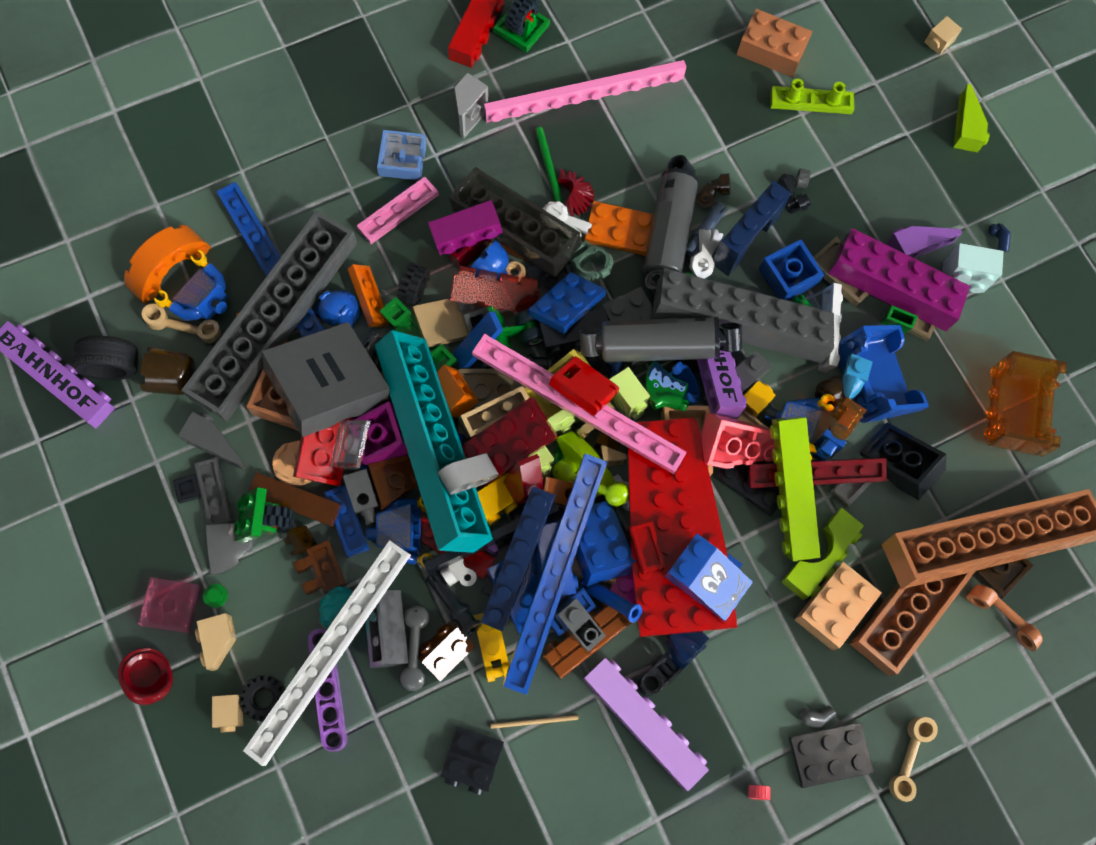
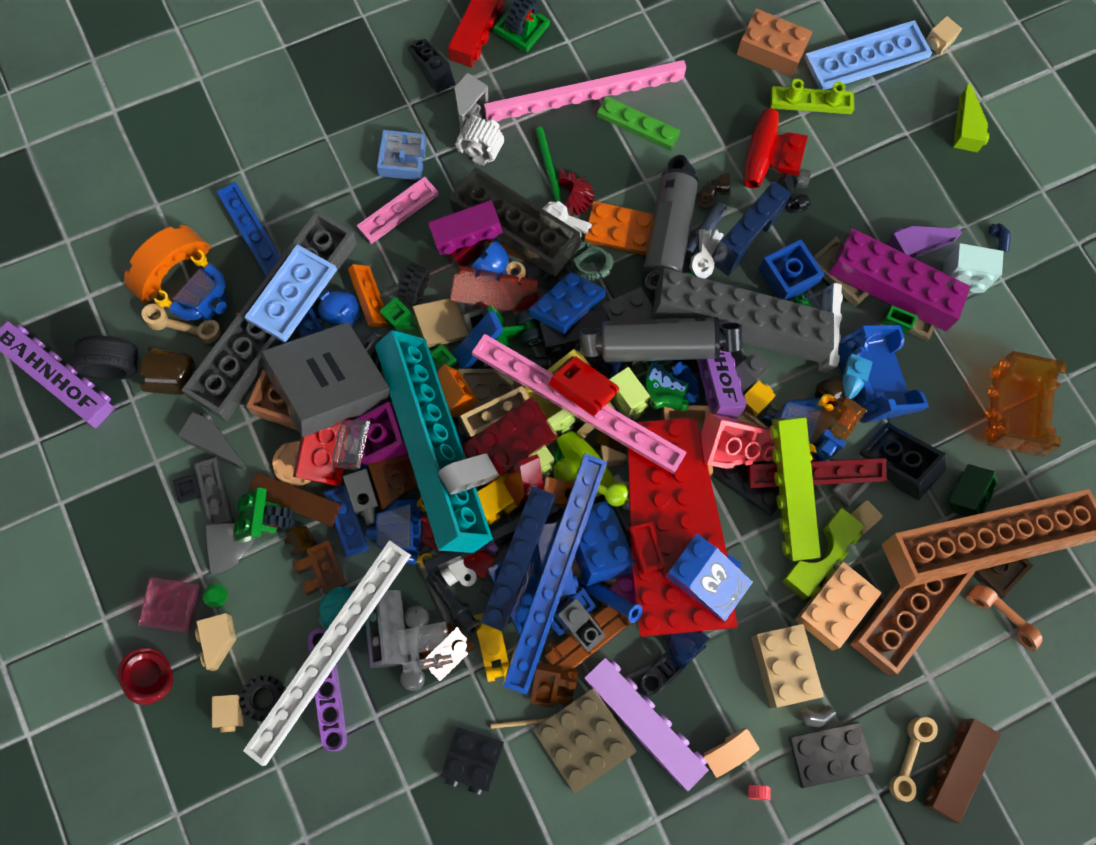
(290, 293): none -> light blue plate
(424, 639): none -> clear plate
(432, 65): none -> black slope
(480, 140): none -> white brick
(546, 683): none -> reddish brown plate
(584, 740): none -> dark tan plate
(638, 123): none -> bright green plate
(732, 752): none -> light nougat slope
(769, 149): none -> red plate
(787, 666): none -> tan brick
(867, 55): none -> light blue plate
(867, 515): none -> tan slope
(961, 770): none -> reddish brown brick
(973, 491): none -> dark green brick

